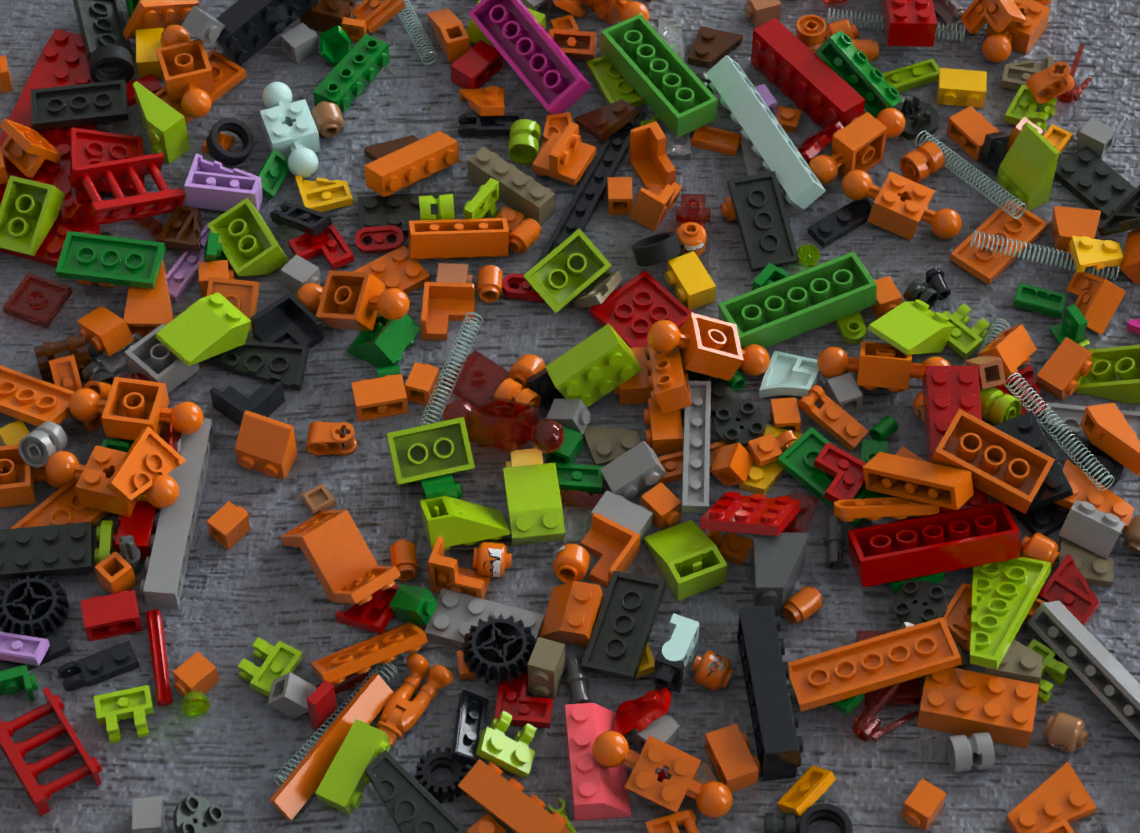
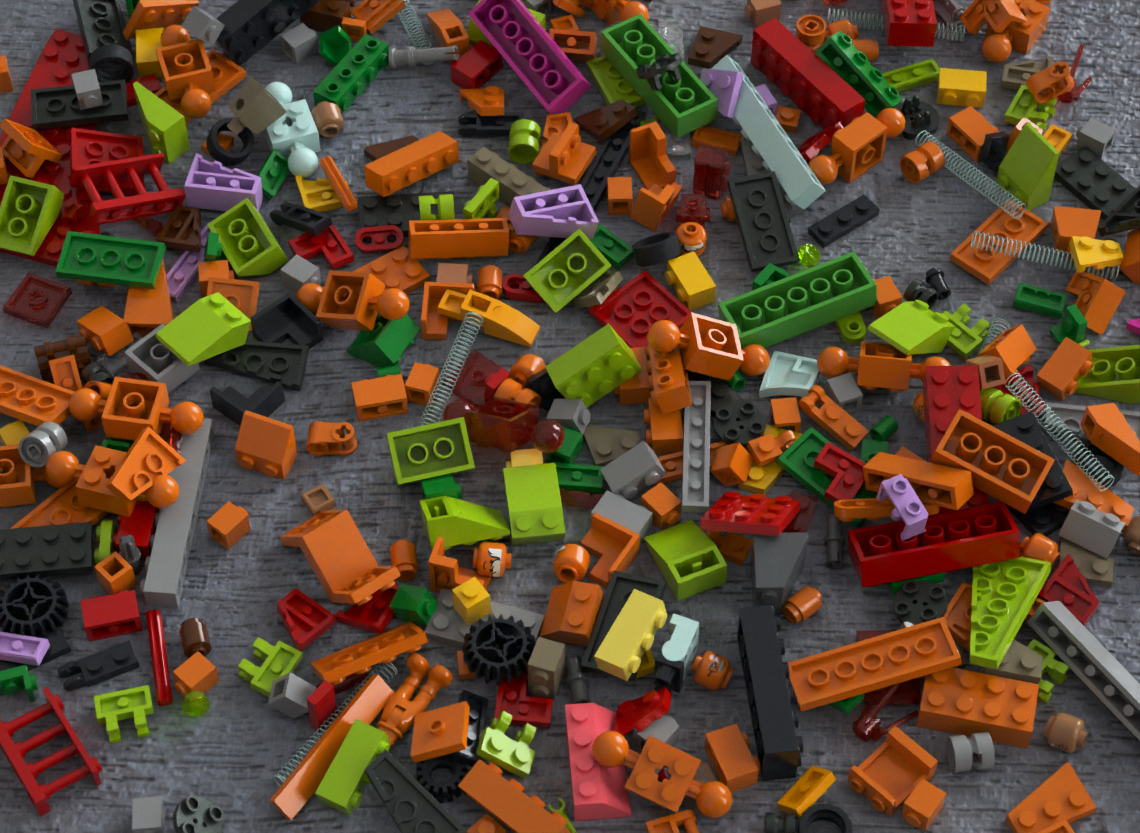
(87, 89): none -> light grey brick
(194, 637): none -> reddish brown brick
(254, 108): none -> dark tan torso
(304, 618): none -> red wing
(338, 183): none -> orange axle
(414, 56): none -> light grey pin
(440, 731): none -> orange plate
(471, 601): none -> yellow brick
(493, 382): none -> red plate
(498, 318): none -> light orange slope
(554, 213): none -> lavender wedge
(612, 247): none -> green plate
(631, 635): none -> light yellow brick
(663, 64): none -> pearl dark grey plate
(711, 172): none -> clear red brick
(725, 87): none -> lavender wing
(892, 772): none -> orange panel
(901, 205): orange brick -> none
(906, 504): none -> lavender window

